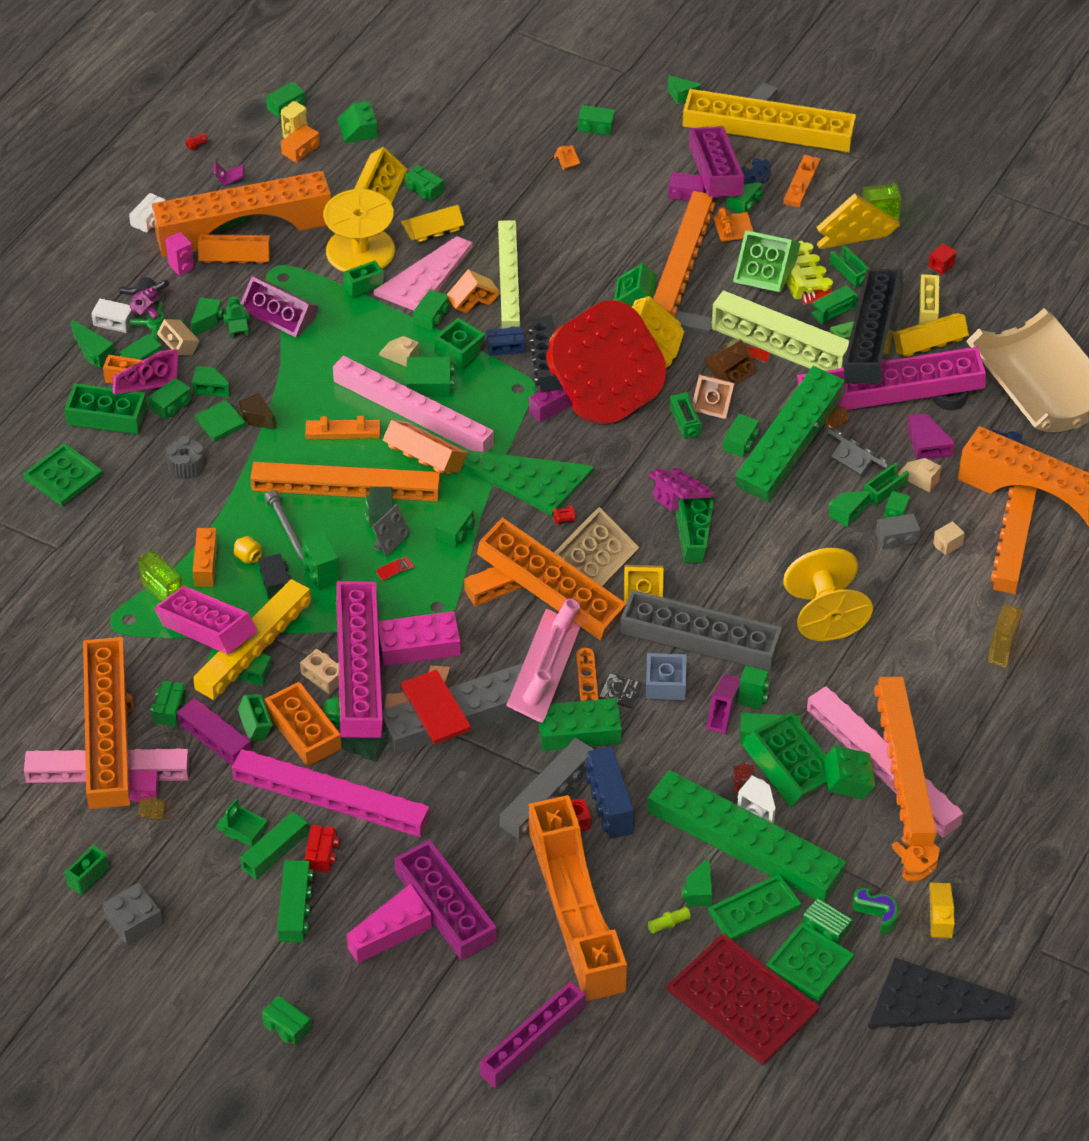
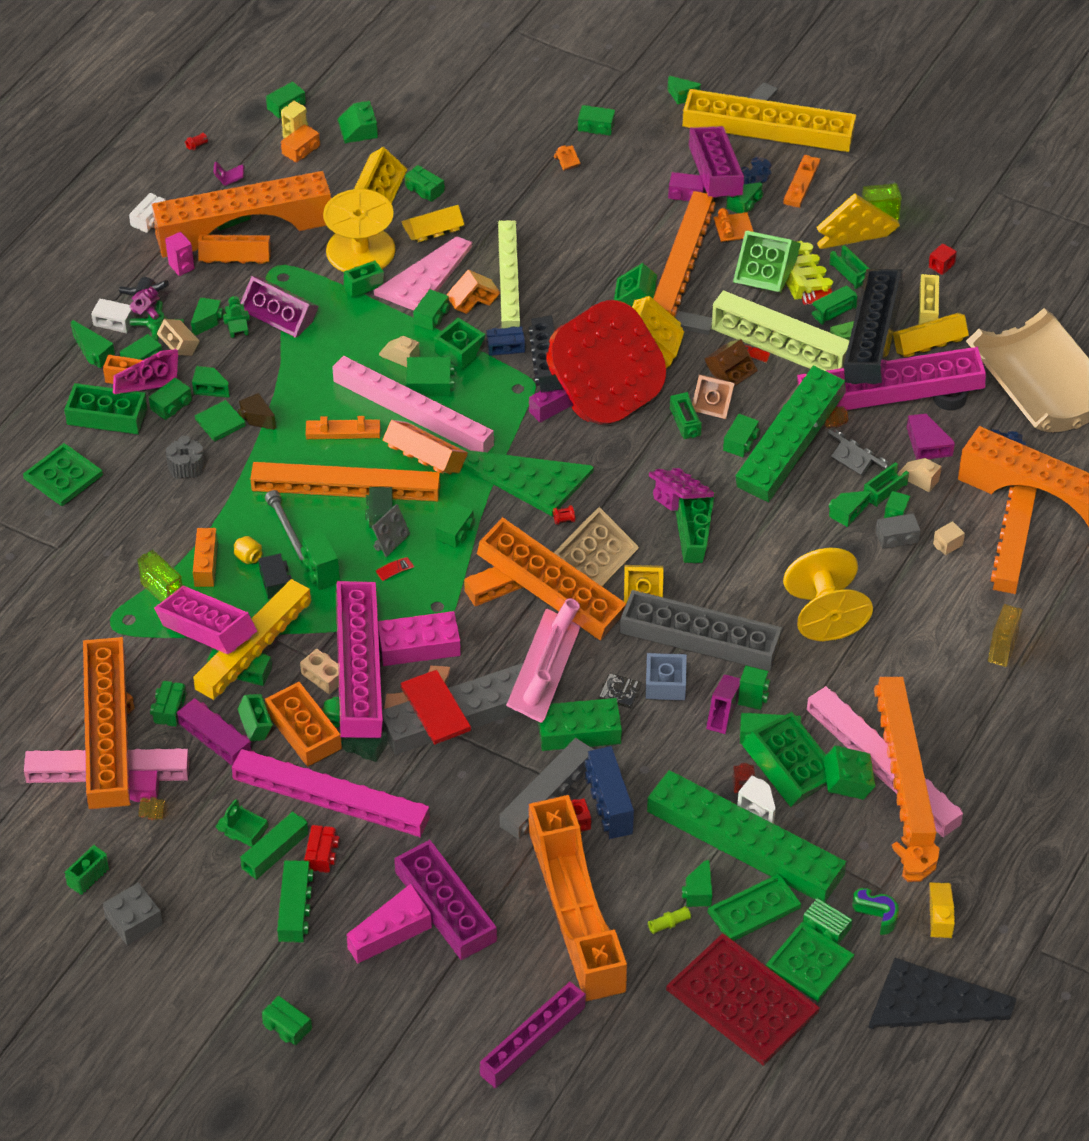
(586, 680): orange beam -> none

